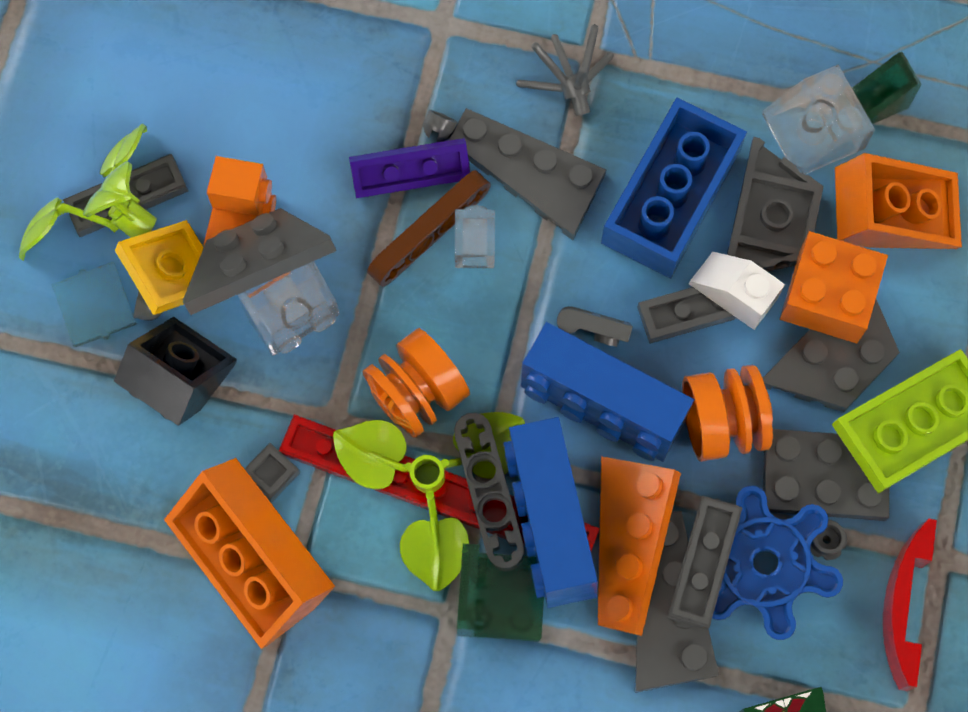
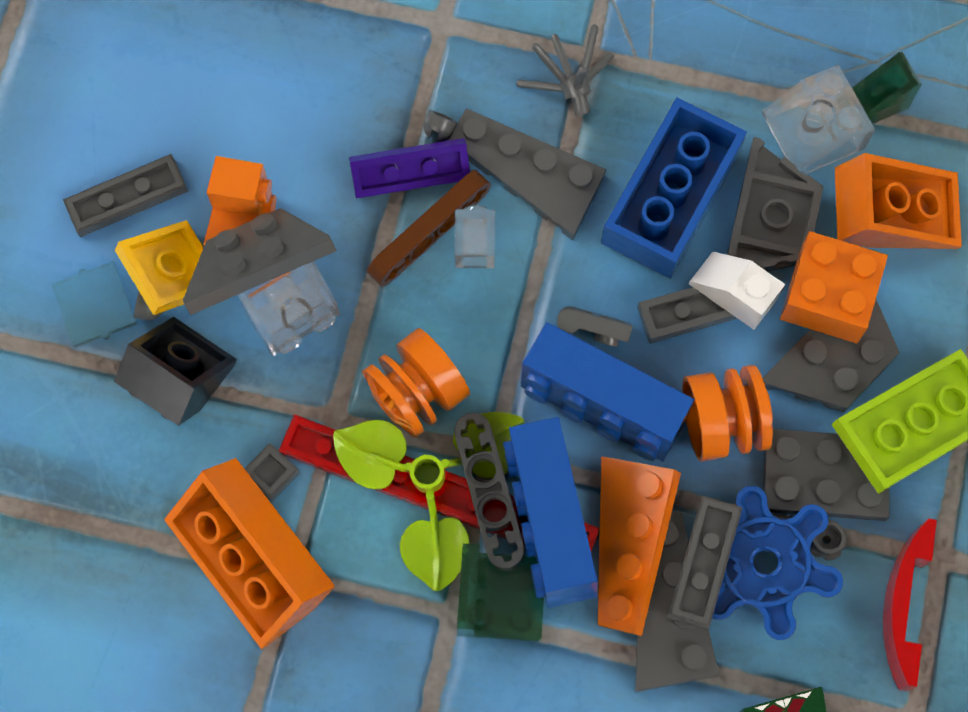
(114, 193): lime plant -> none

